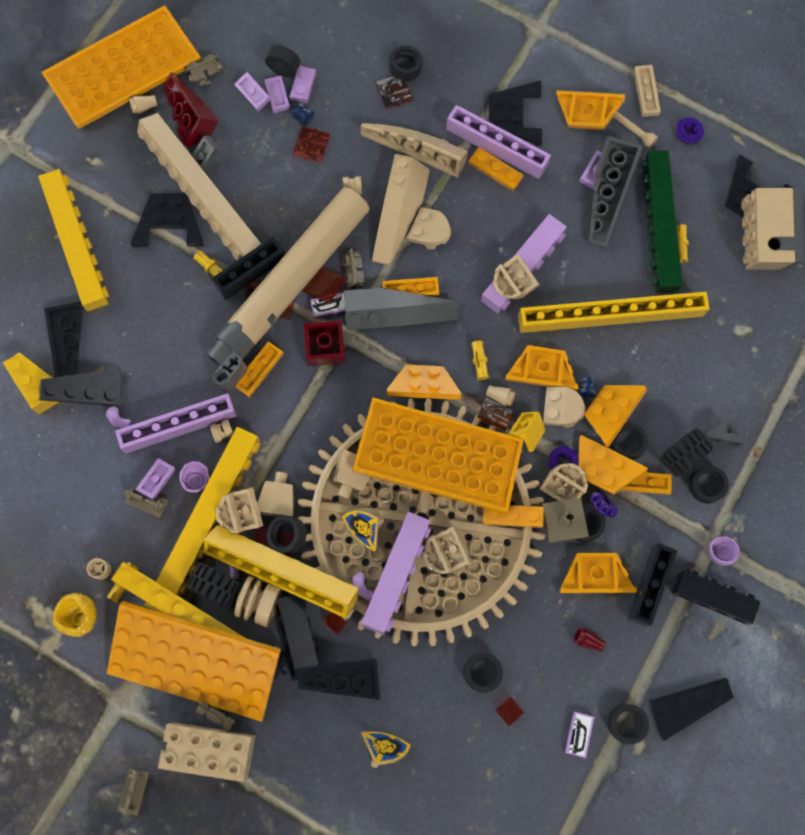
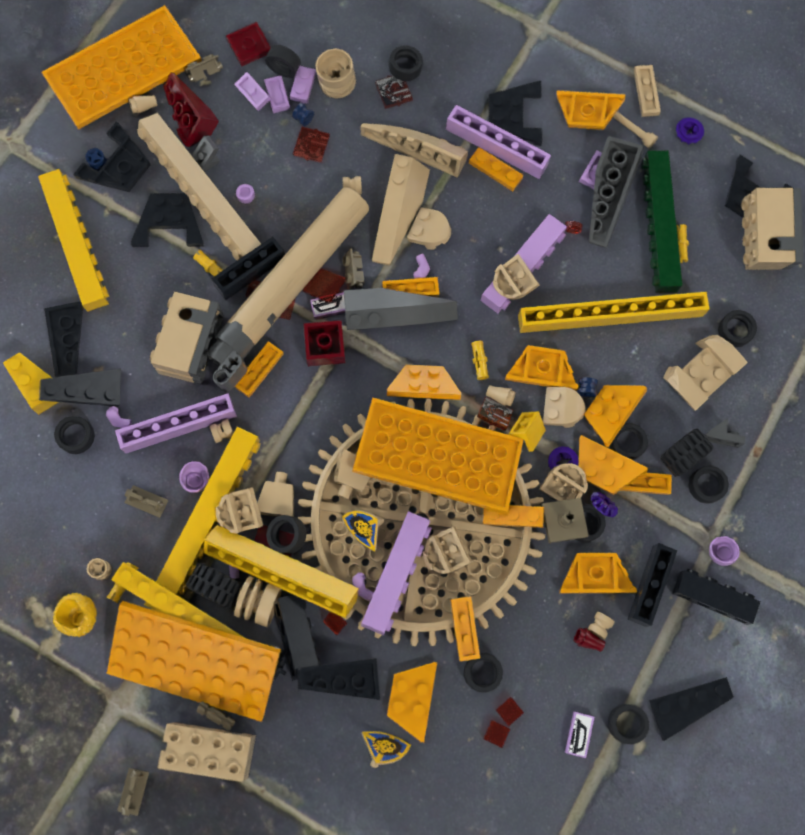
(64, 424): none -> black tyre
(93, 155): none -> dark blue wheel
(122, 168): none -> black wing
(155, 479): lavender plate -> none
(186, 337): none -> tan piece
(245, 193): none -> lavender tile
(248, 44): none -> dark red tile
(335, 73): none -> tan wheel
(412, 698): none -> light orange wing
(423, 268): none -> lavender arm
(465, 628): none -> light orange plate
(496, 734): none -> clear red tile
(573, 227): none -> clear red tile
(601, 624): none -> tan wheel
(705, 371): none -> tan piece
(746, 318): none -> black tyre

